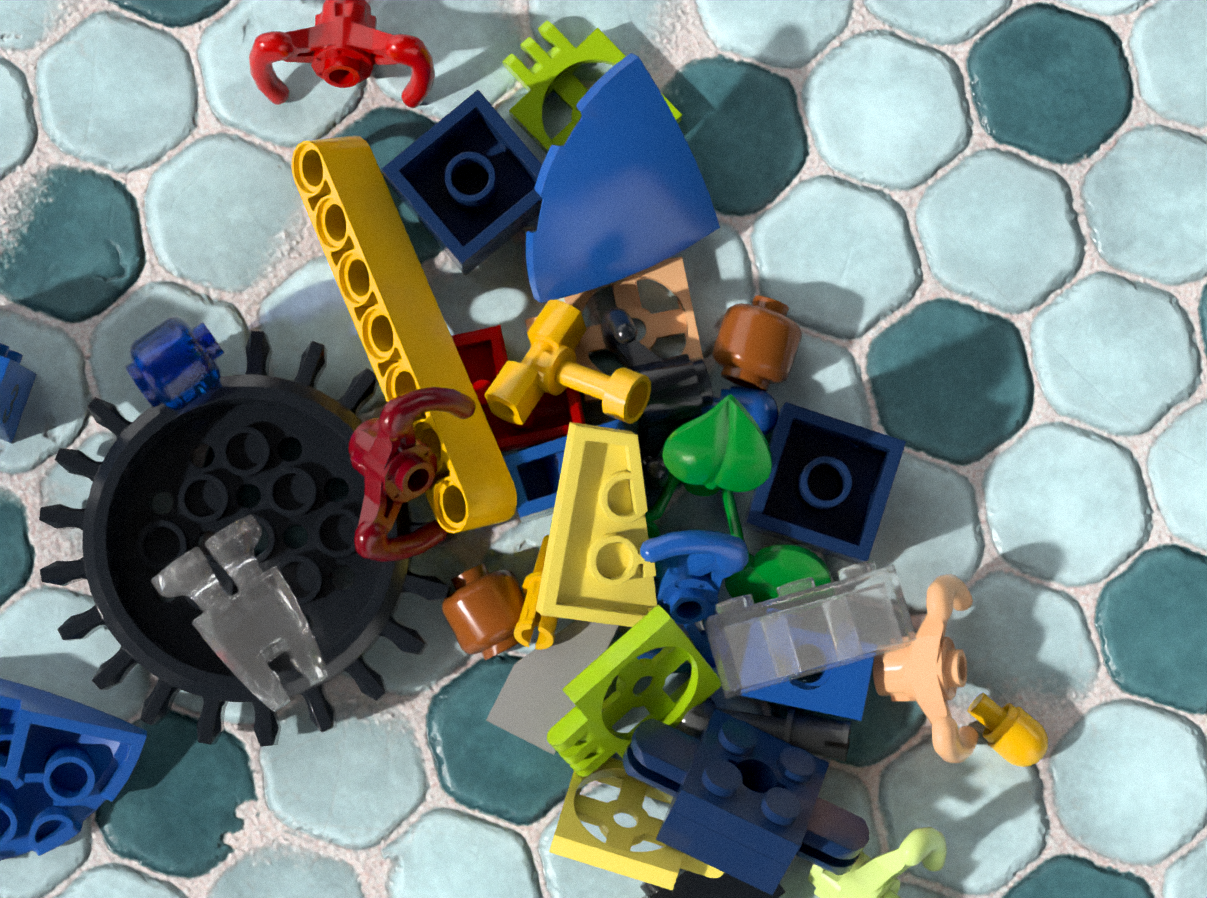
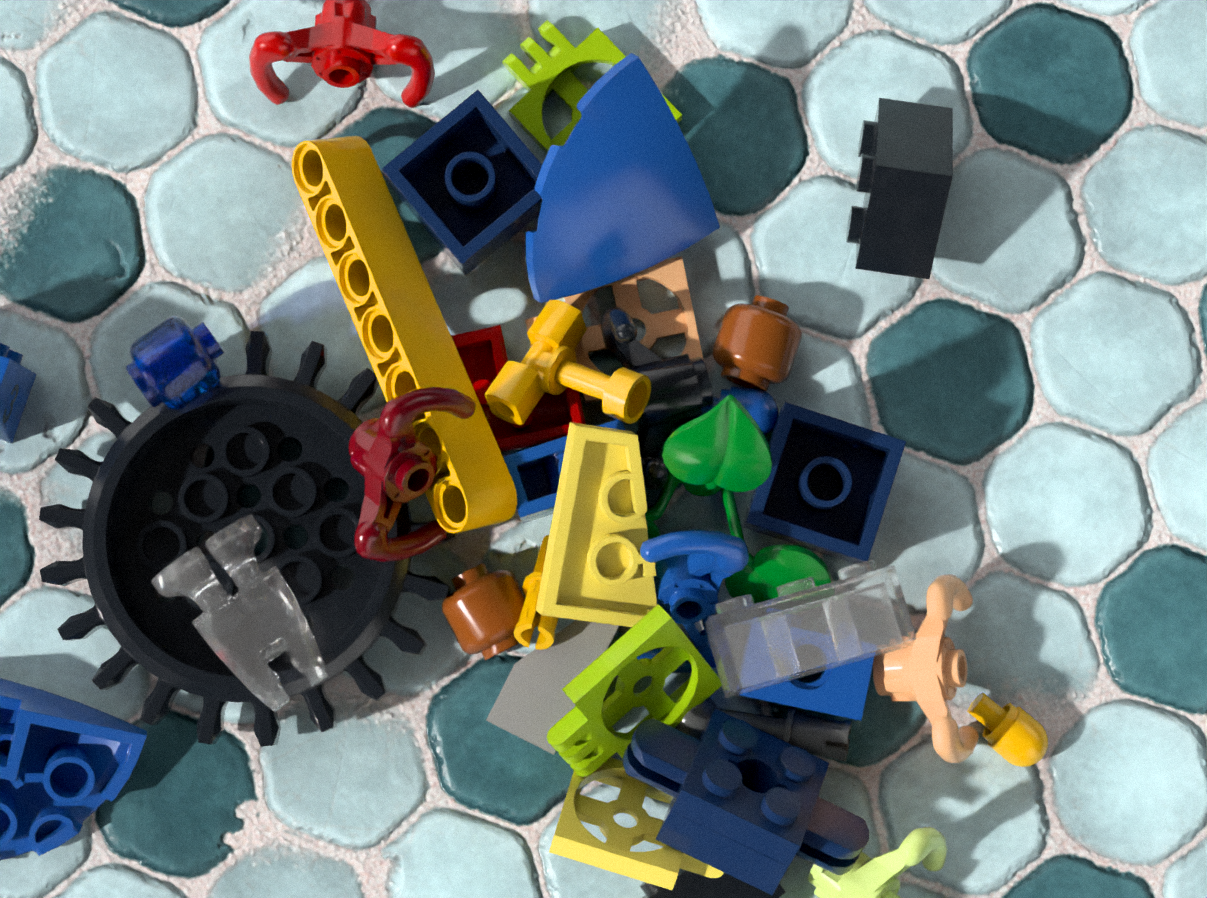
(905, 185): none -> black brick

